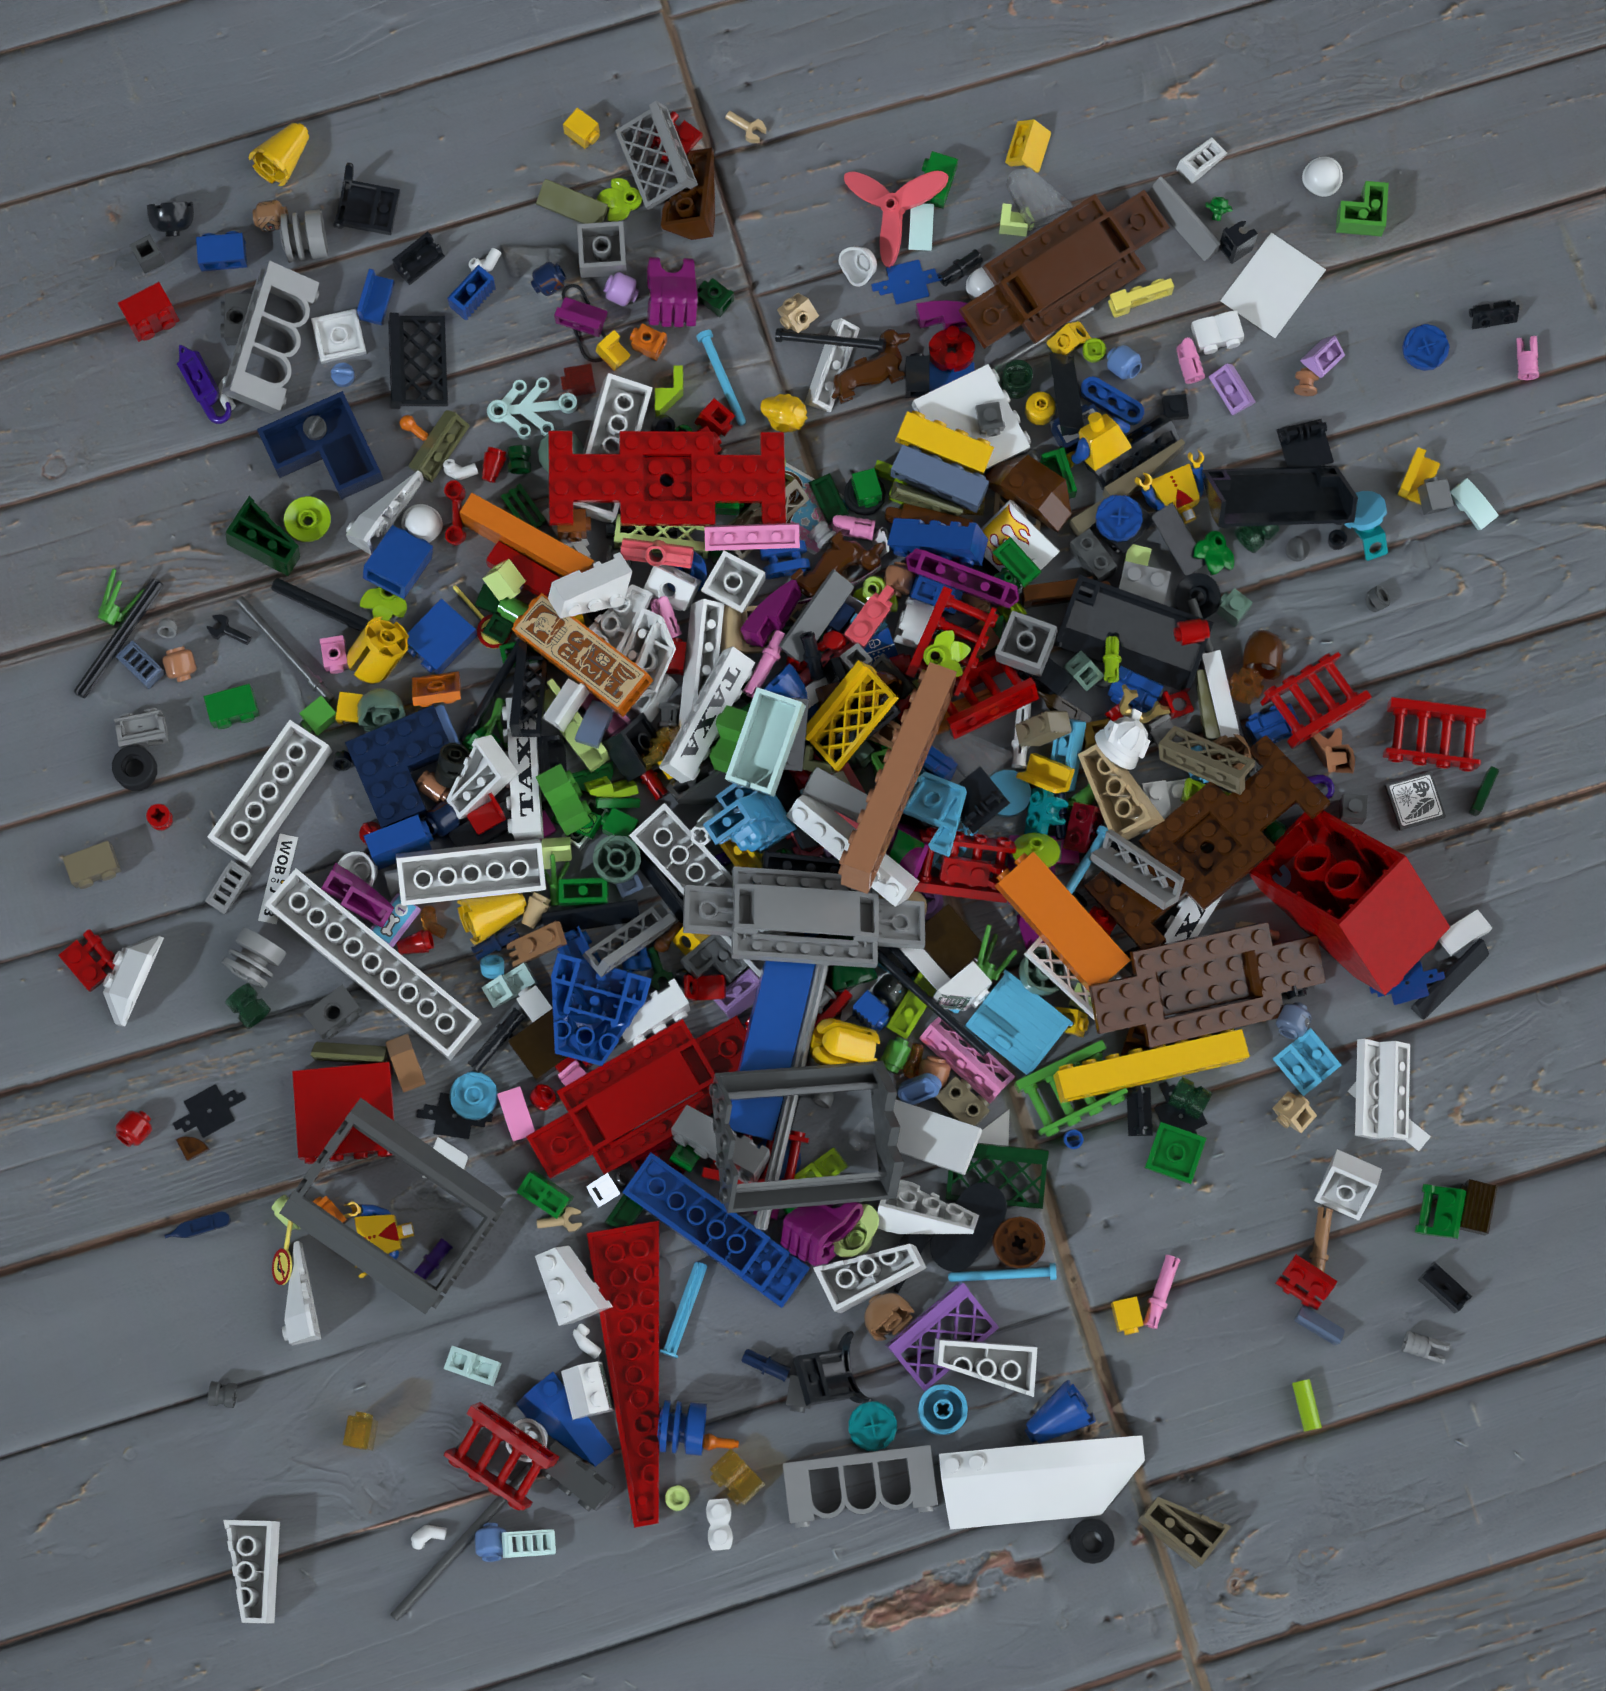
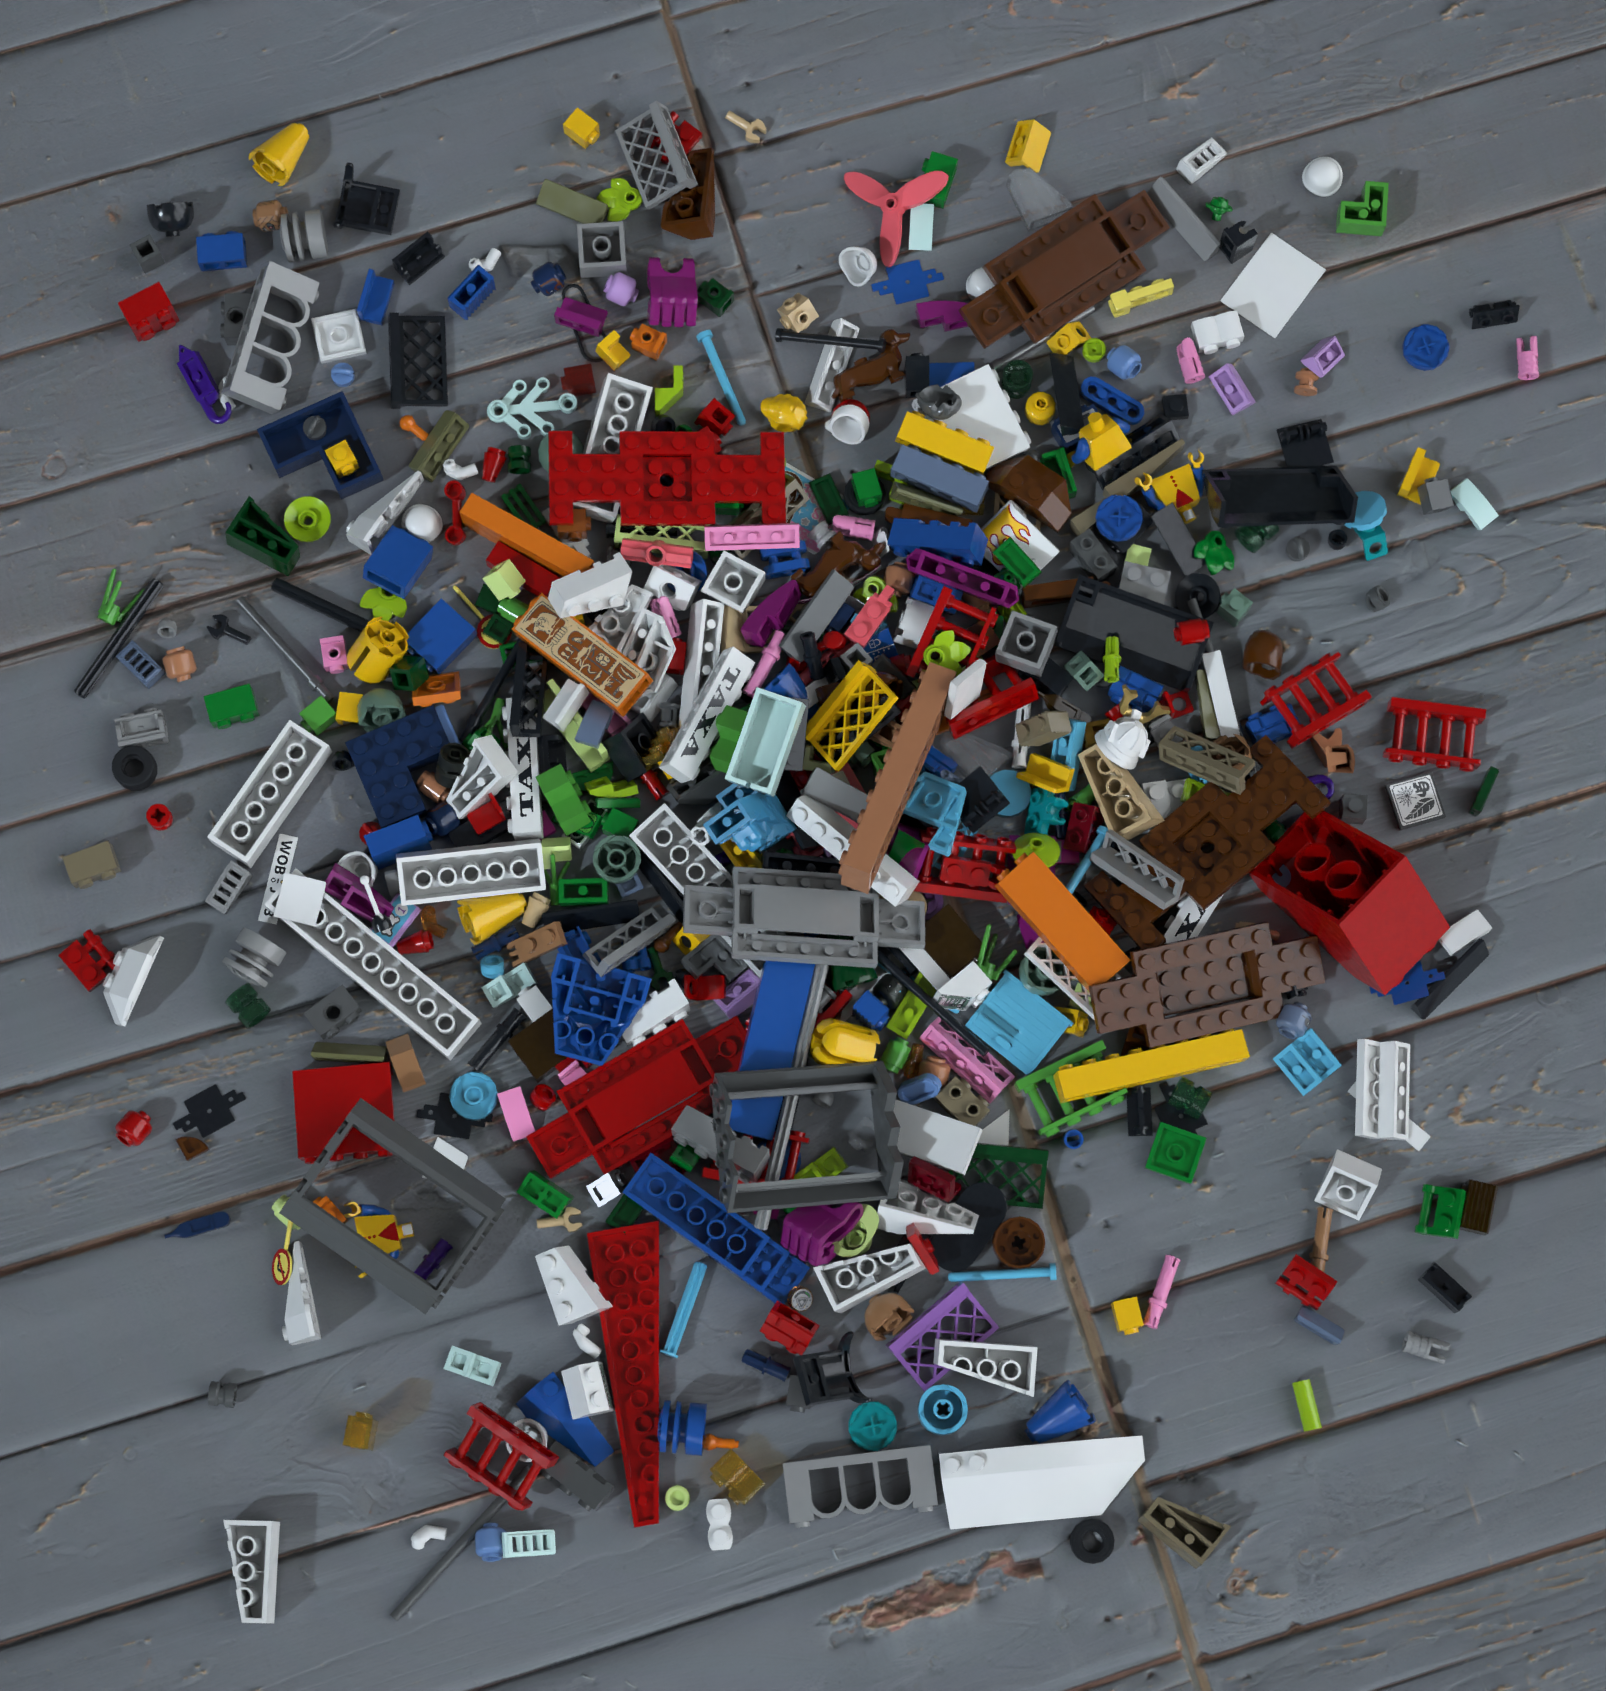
(300, 899): none -> white sticker
(342, 459): none -> yellow brick
(380, 921): none -> hinge
(409, 673): none -> dark green brick
(789, 1328): none -> red brick
(800, 1298): none -> tile
(849, 422): none -> white piece
(923, 1248): none -> red plate
(932, 1179): none -> dark red bracket
(939, 402): none -> dark grey hair
(947, 775): none -> sand blue piece
(951, 338): red plate -> none
(960, 267): black pin -> none
(965, 688): none -> white tile
(990, 419): dark grey bracket -> none
(1011, 222): yellowish green panel -> none
(1242, 692): clear orange brick -> none
(1294, 1112): tan brick -> none

